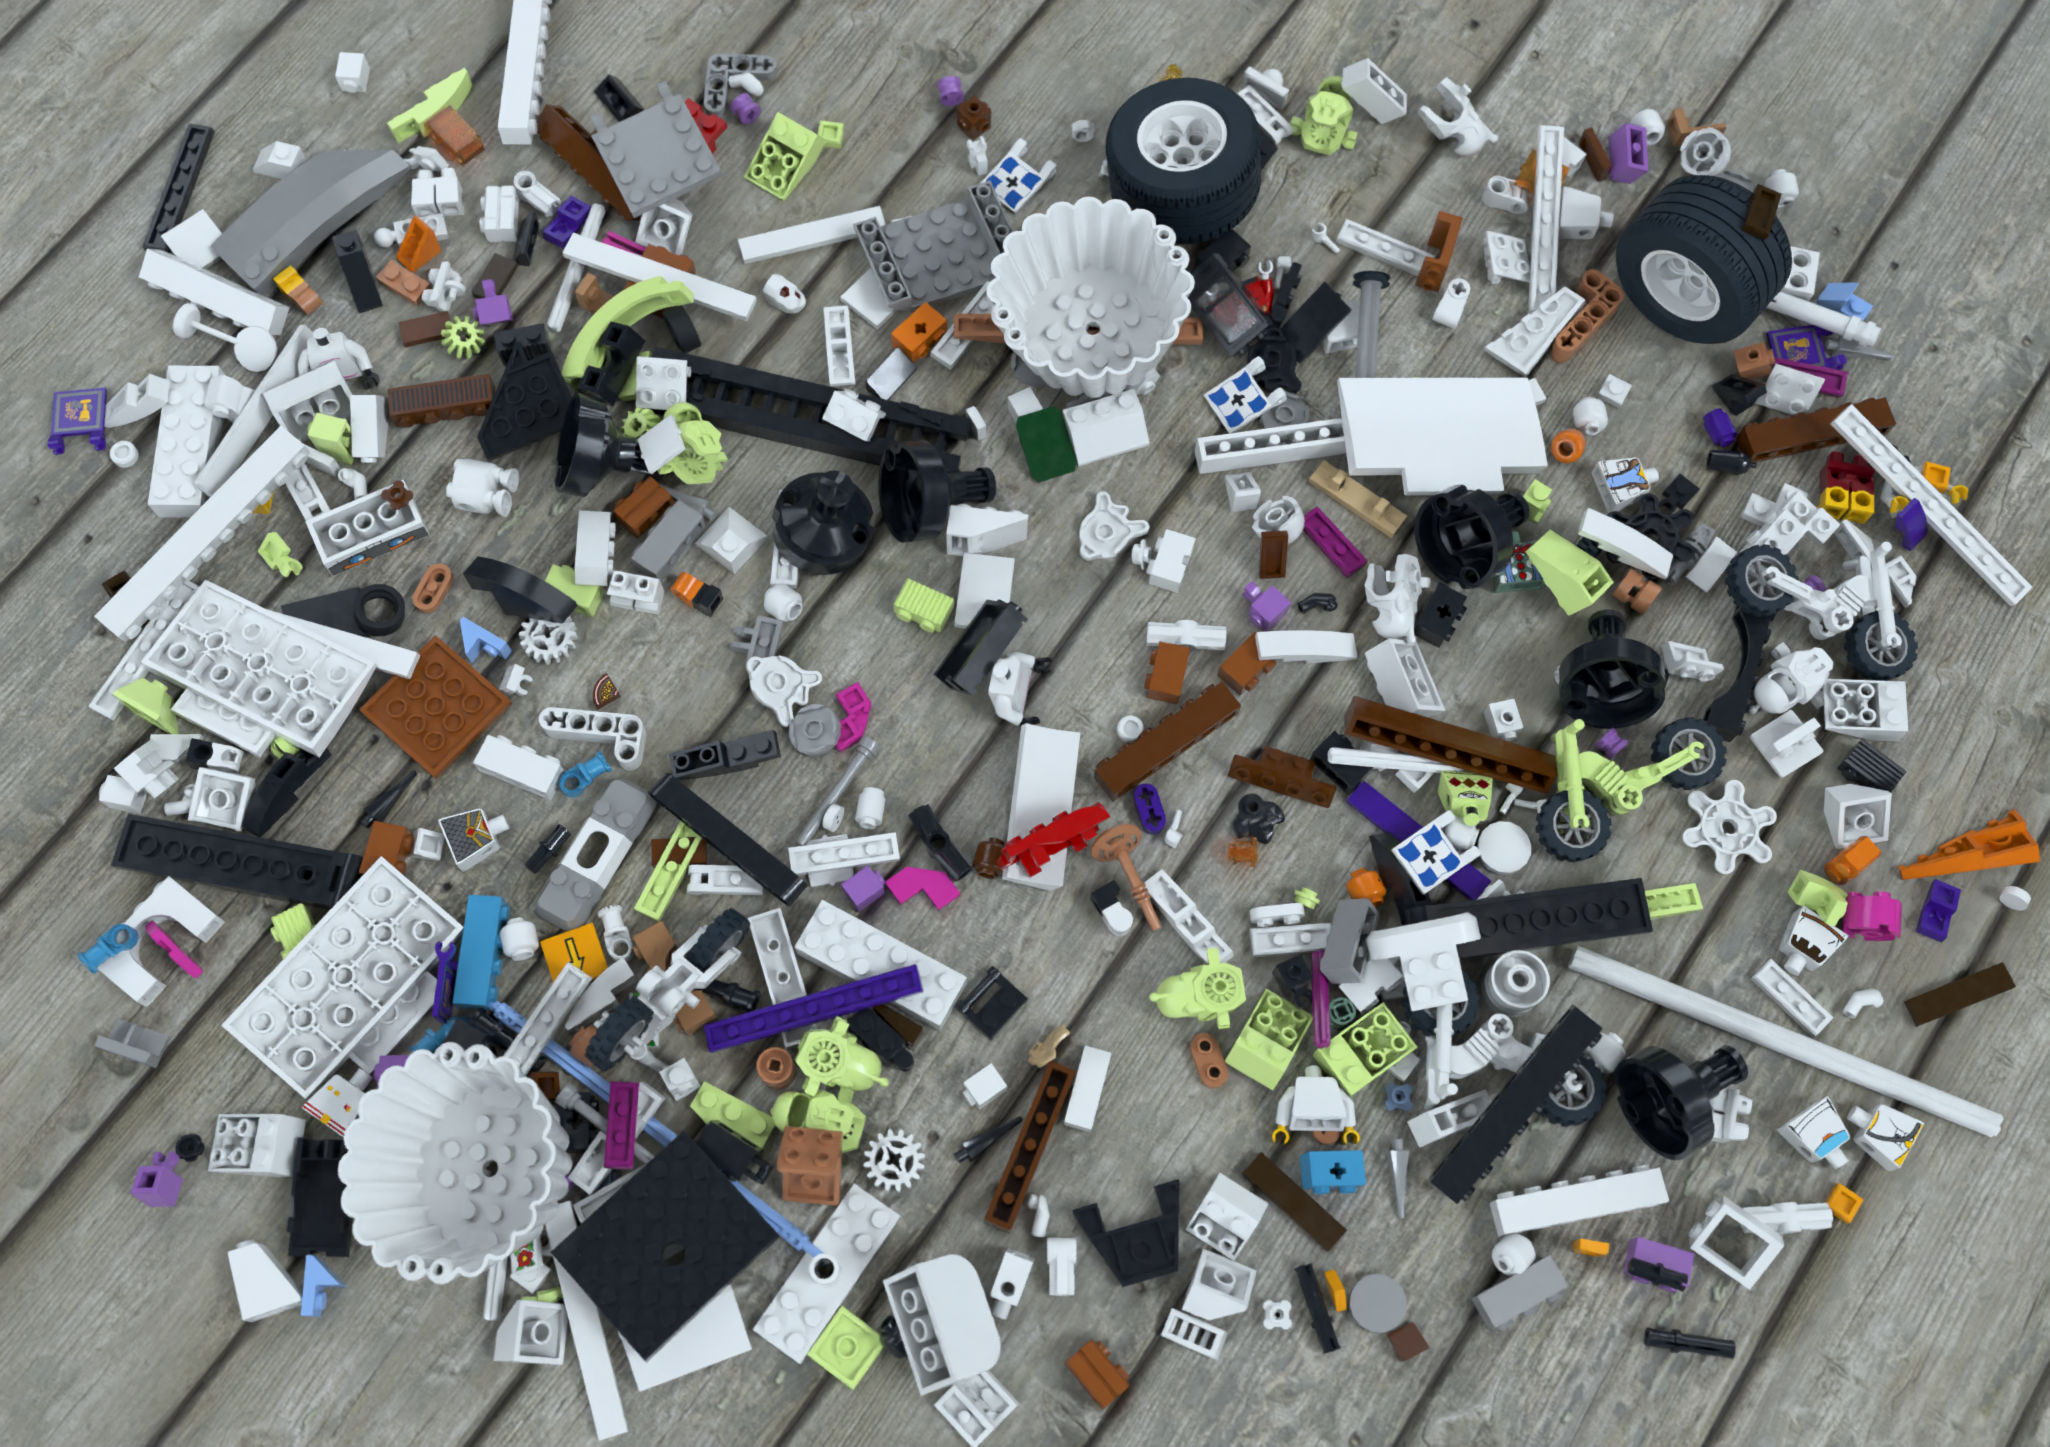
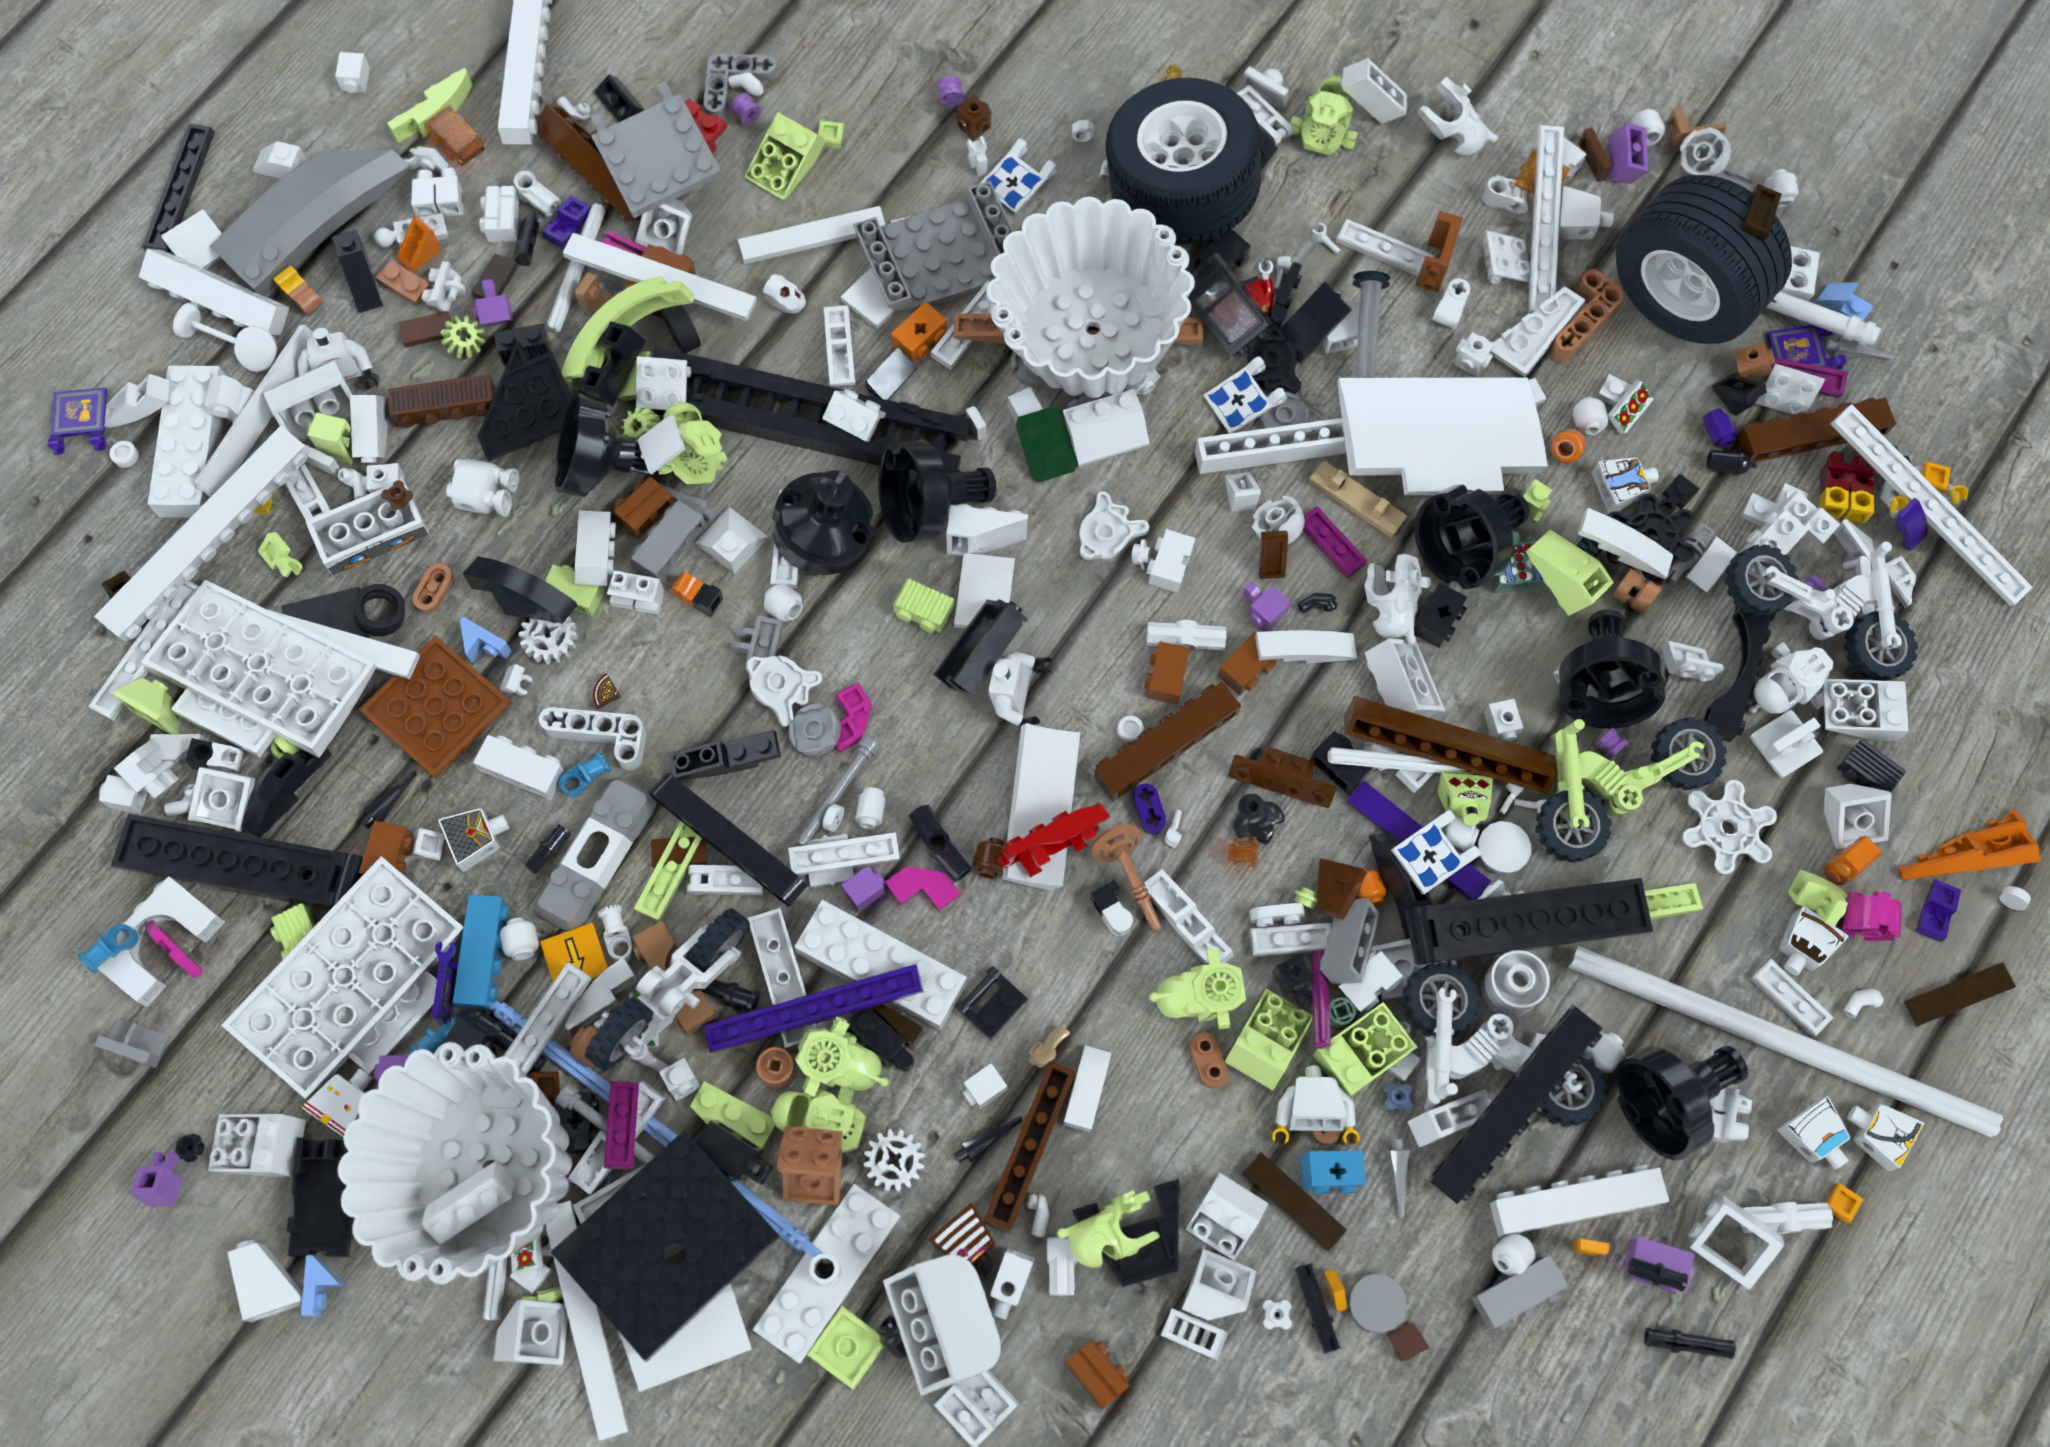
(381, 476): none -> white brick
(468, 1202): none -> white brick
(579, 113): none -> white arm
(968, 1238): none -> torso
(1104, 1234): none -> yellowish green helmet
(1337, 887): none -> reddish brown wing
(1428, 957): white piece -> none
(1473, 354): none -> white brick
(1630, 407): none -> tile

